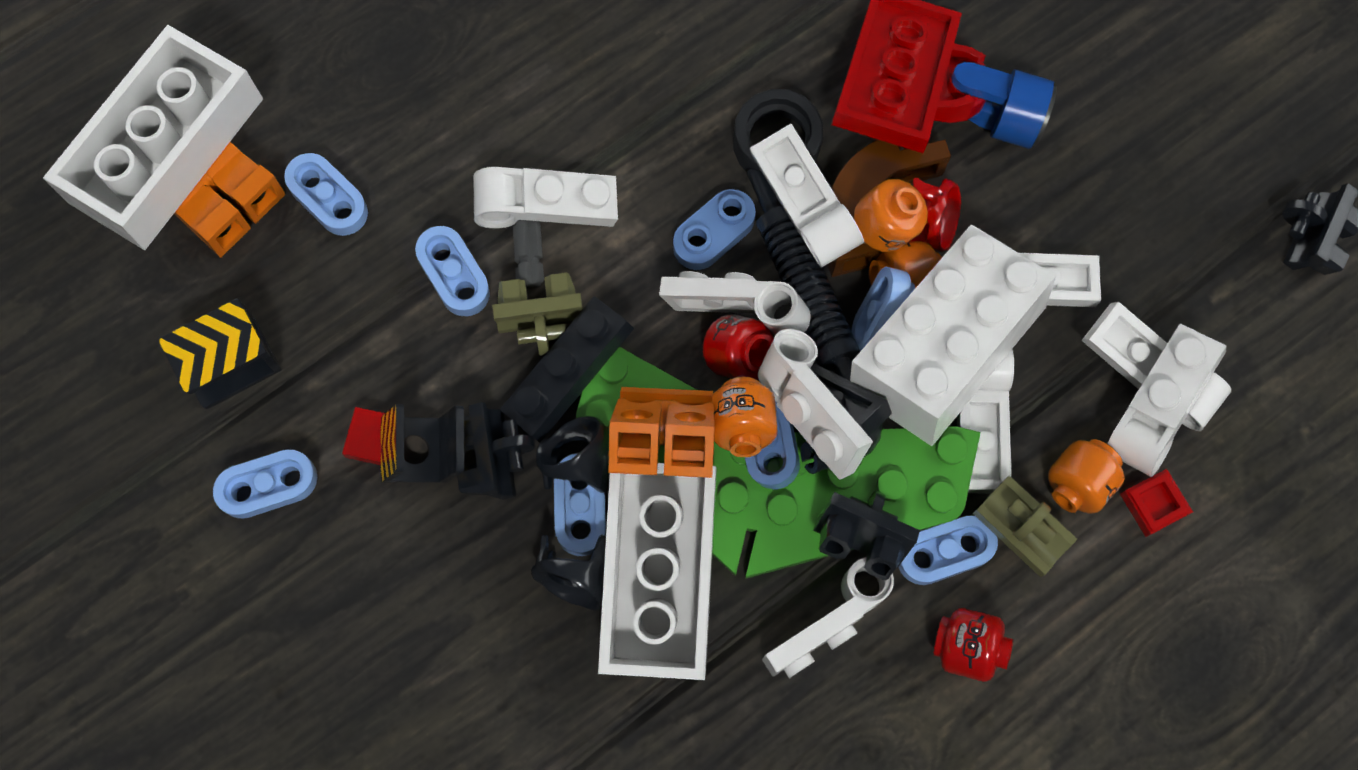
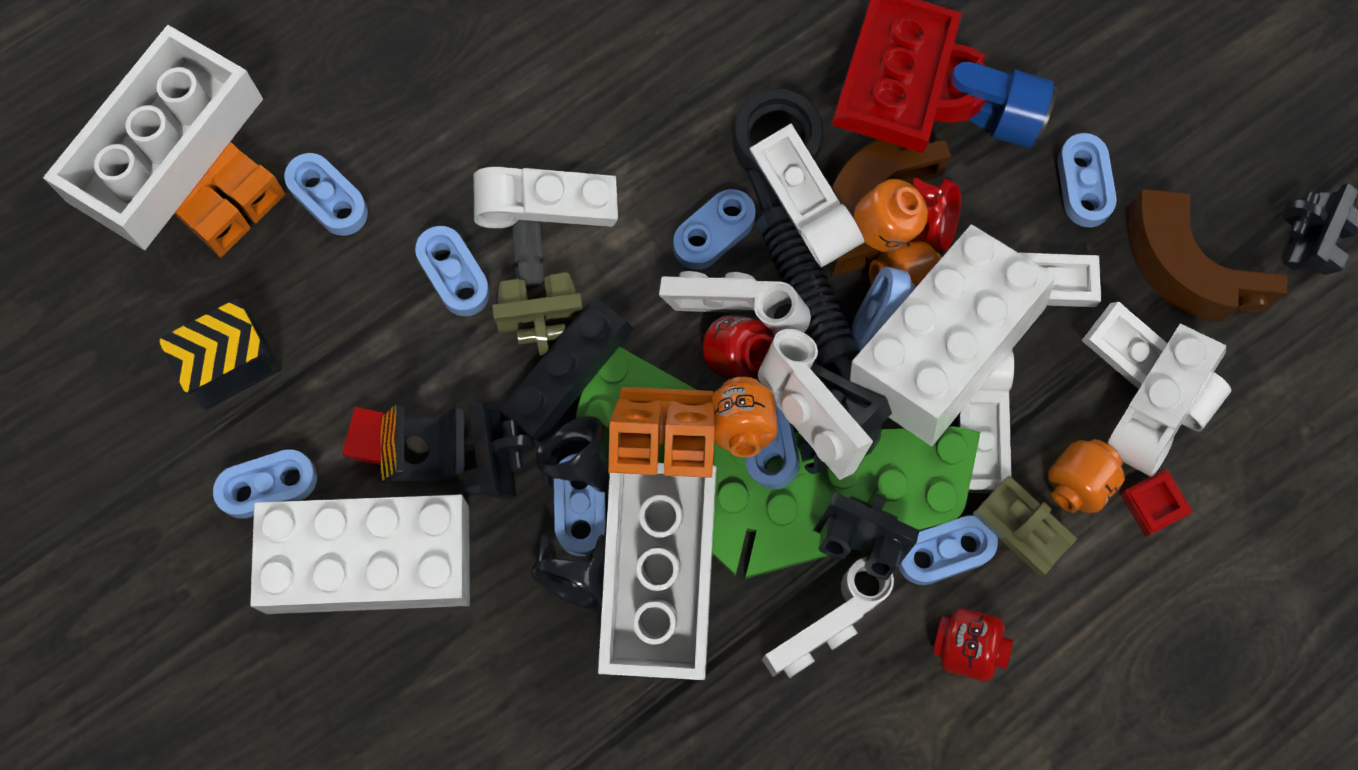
(360, 554): none -> white brick
(1086, 183): none -> light blue plate
(1181, 272): none -> reddish brown arch

